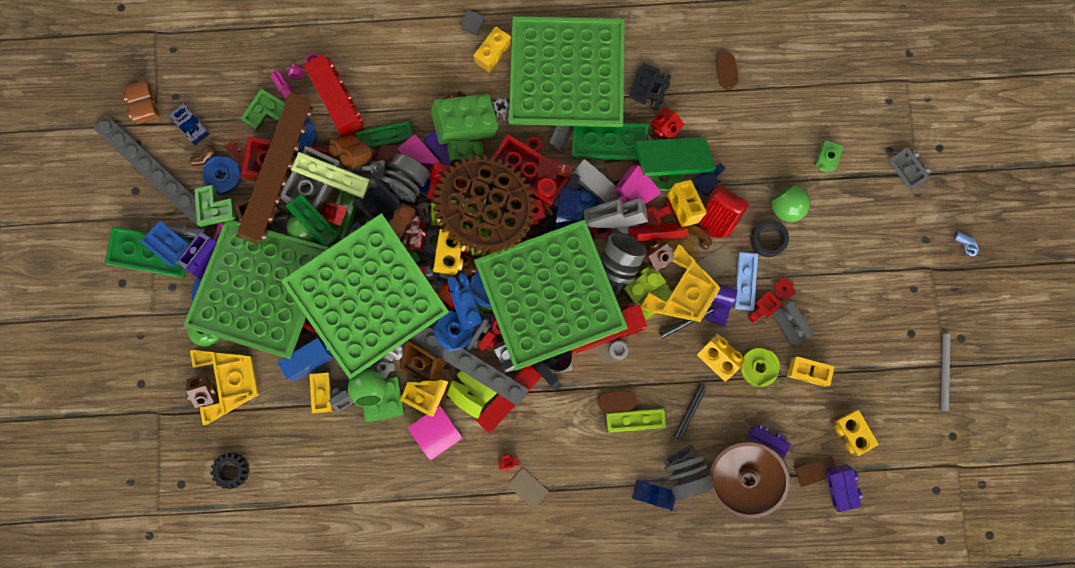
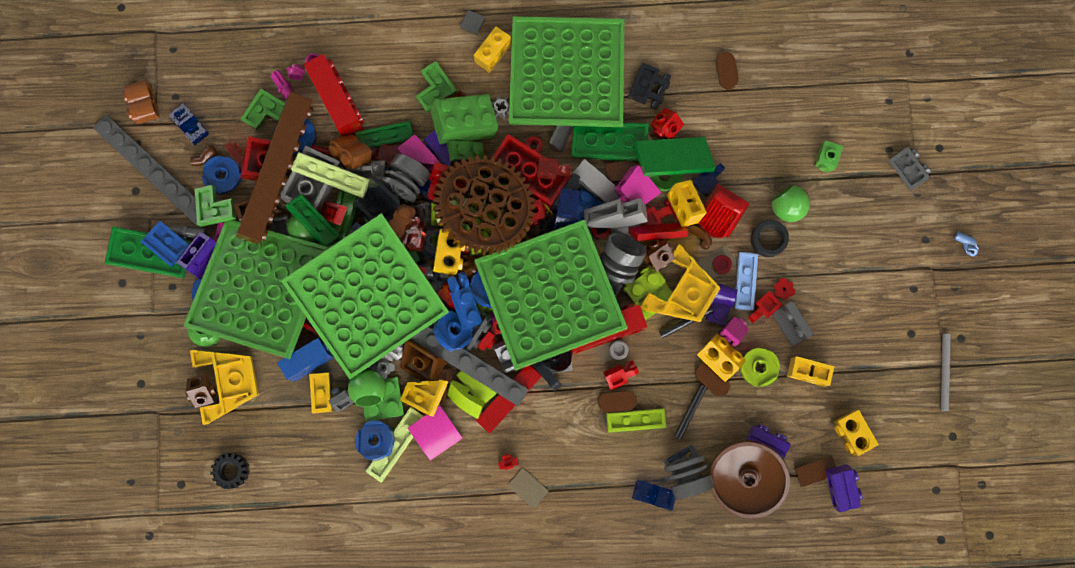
(380, 468): none -> yellowish green tile
(384, 445): none -> blue plate
(439, 86): none -> bright green plate
(546, 187): red tile -> none
(618, 375): none -> red plate
(711, 380): none -> reddish brown tile
(722, 264): none -> dark red tile
(734, 331): none -> dark pink slope

